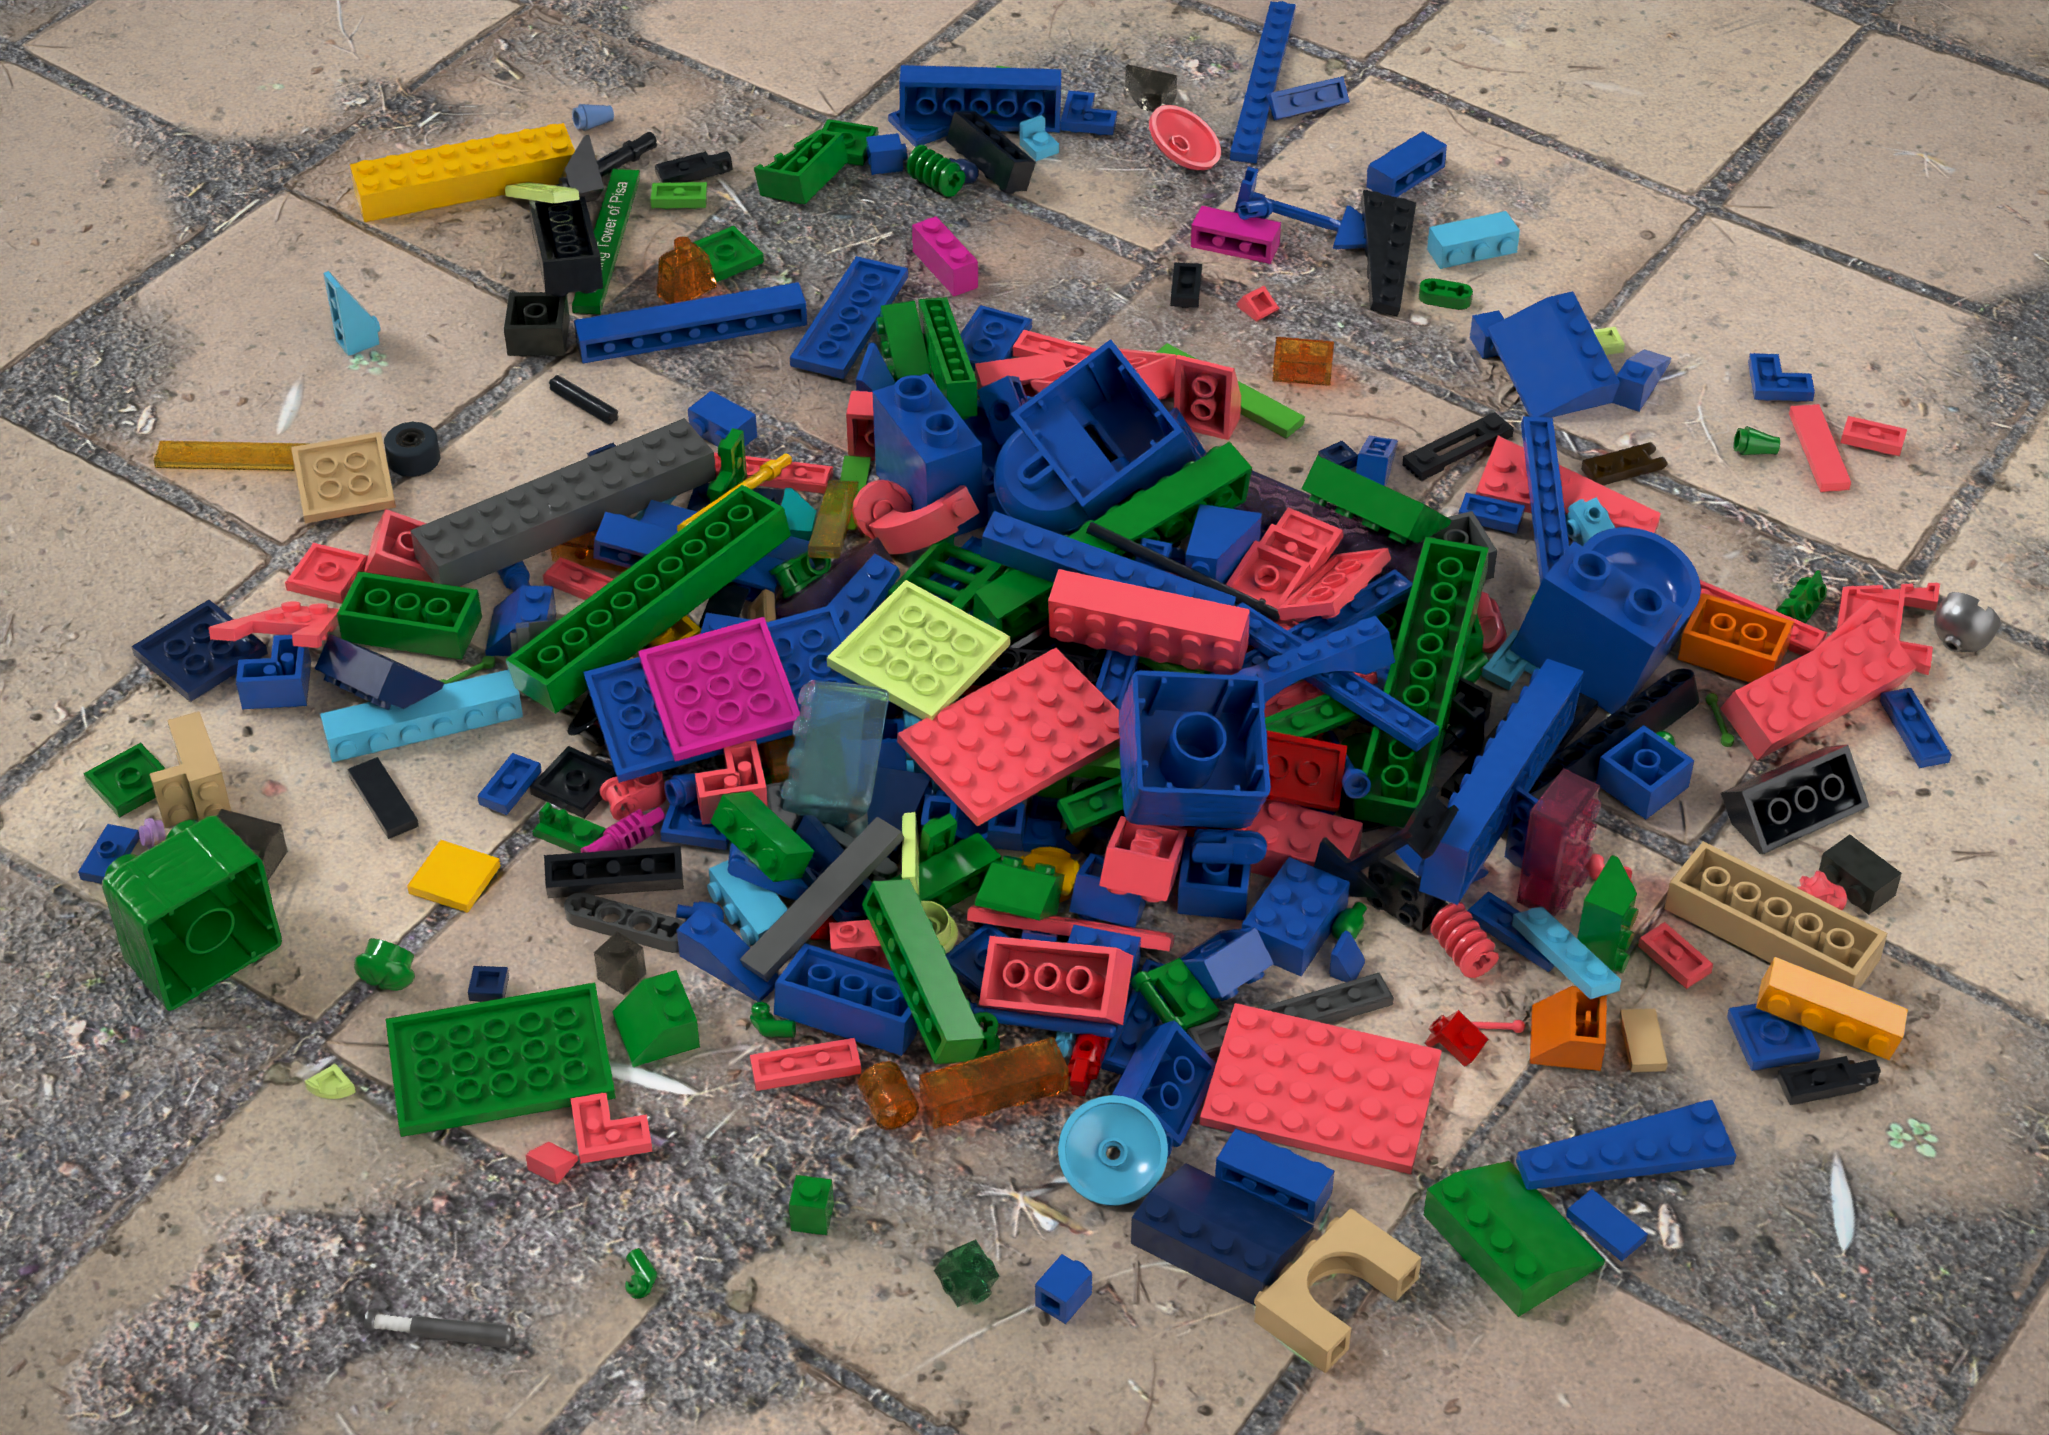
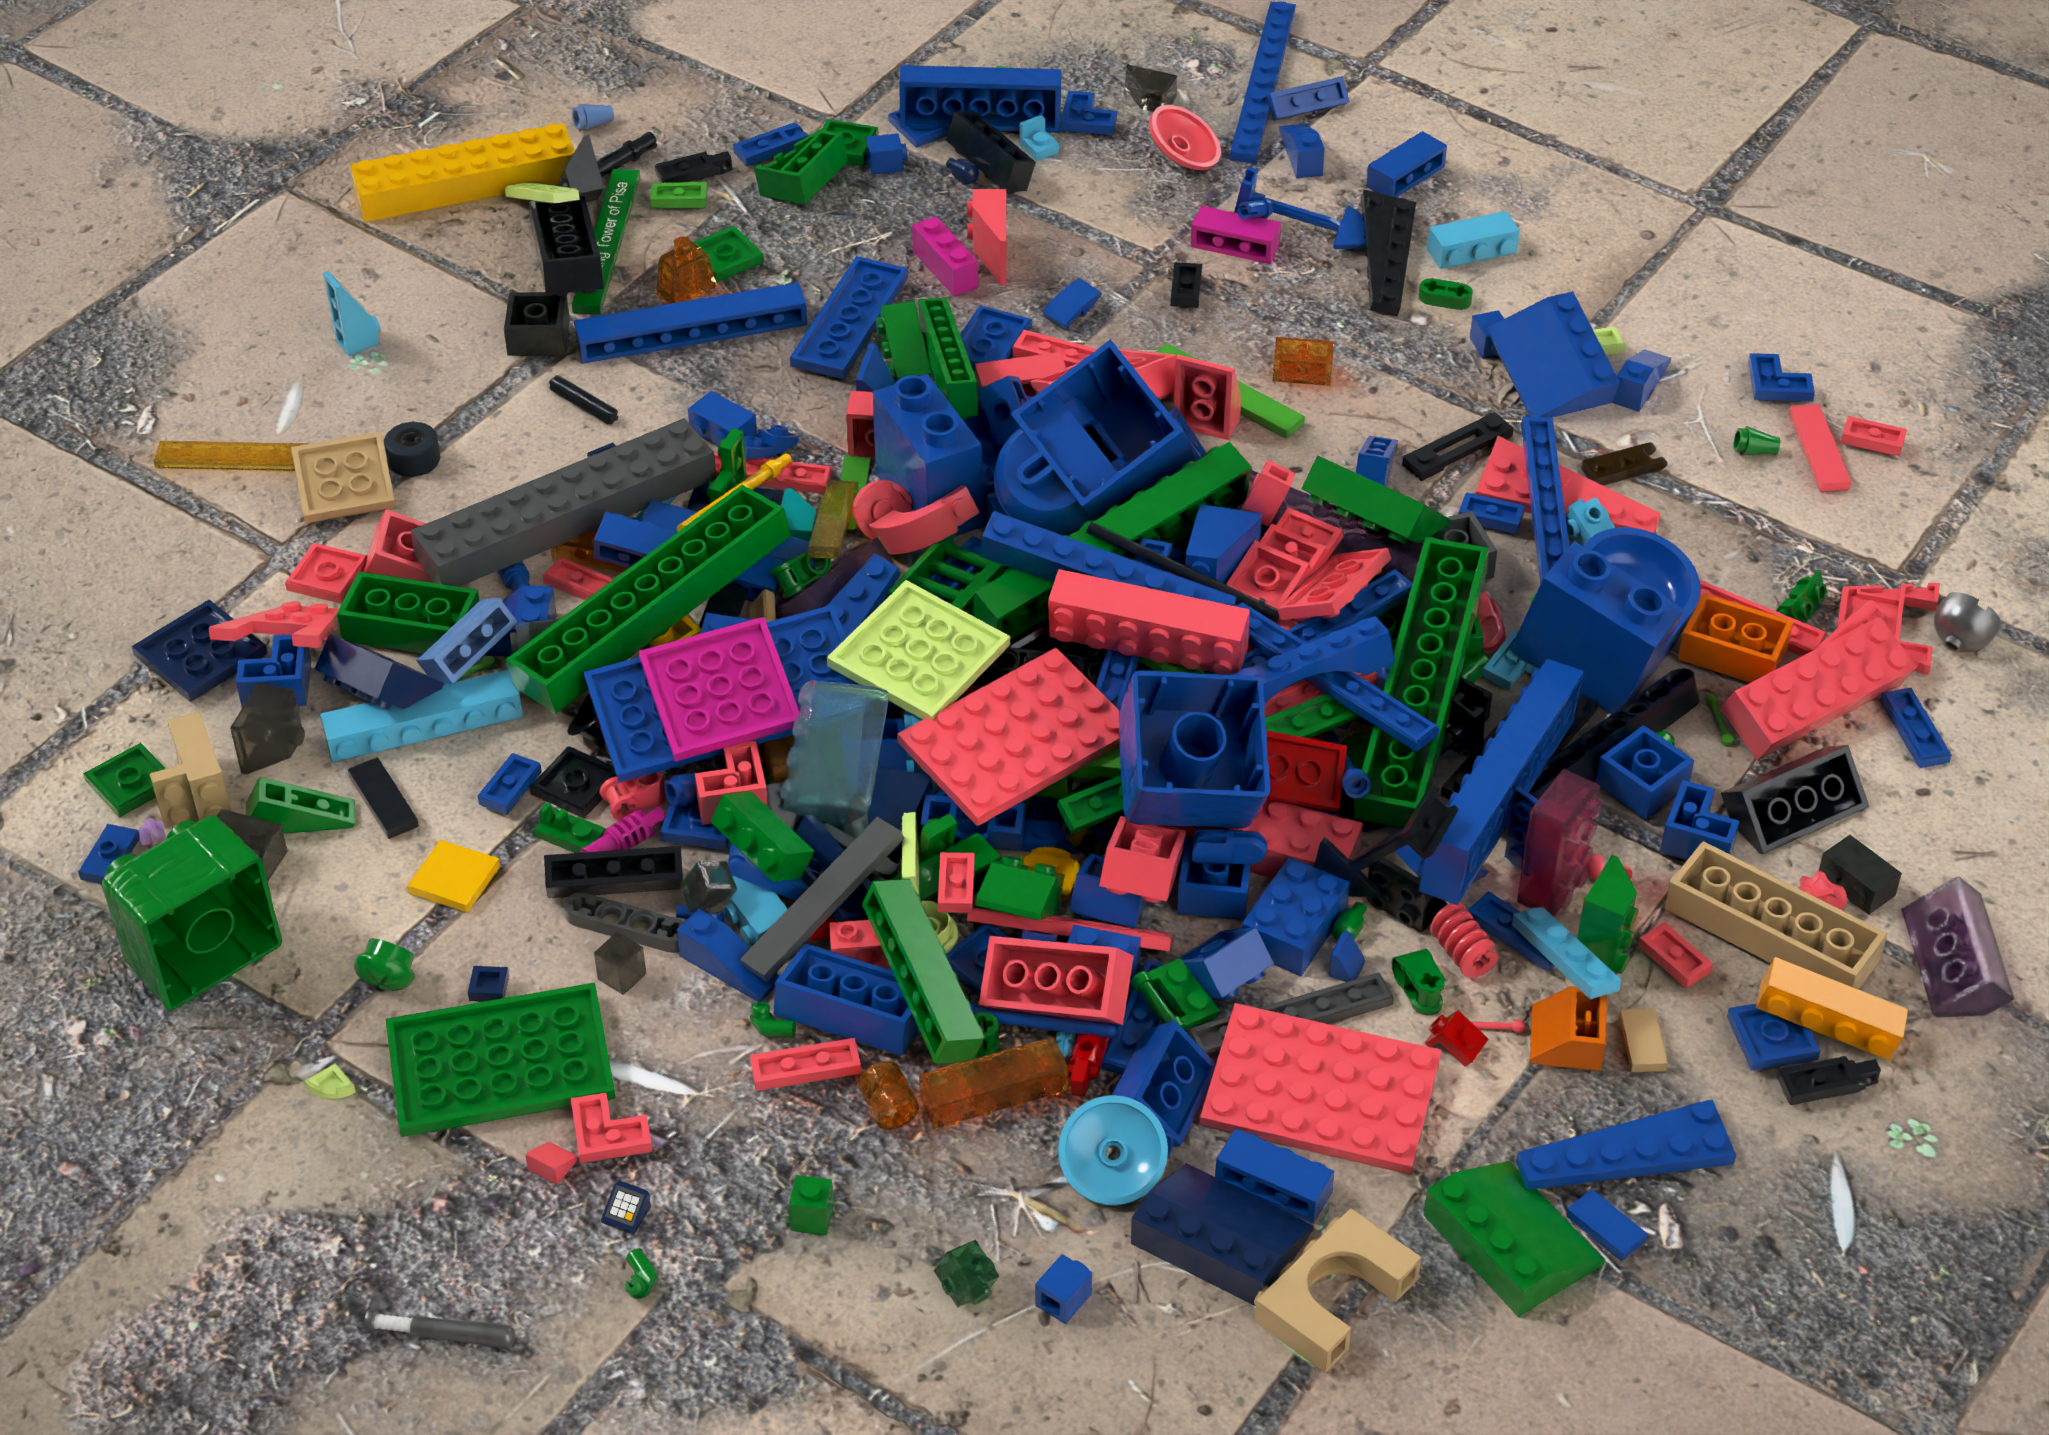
(267, 728): none -> clear smoke slope
(299, 807): none -> green slope
(467, 640): none -> medium blue brick
(626, 1207): none -> slope
(657, 1020): green slope -> none
(708, 886): none -> clear smoke brick
(769, 144): none -> blue plate
(769, 442): none -> blue slope
(935, 171): green piece -> none
(956, 882): none -> coral plate
(989, 230): none -> coral slope
(1070, 302): none -> blue slope
(1258, 304): coral slope -> none
(1268, 491): none -> coral arch
(1303, 149): none -> blue slope
(1340, 454): dark blue tile -> none
(1420, 980): none -> green piece
(1693, 823): none -> blue brick
(1957, 951): none -> clear purple slope

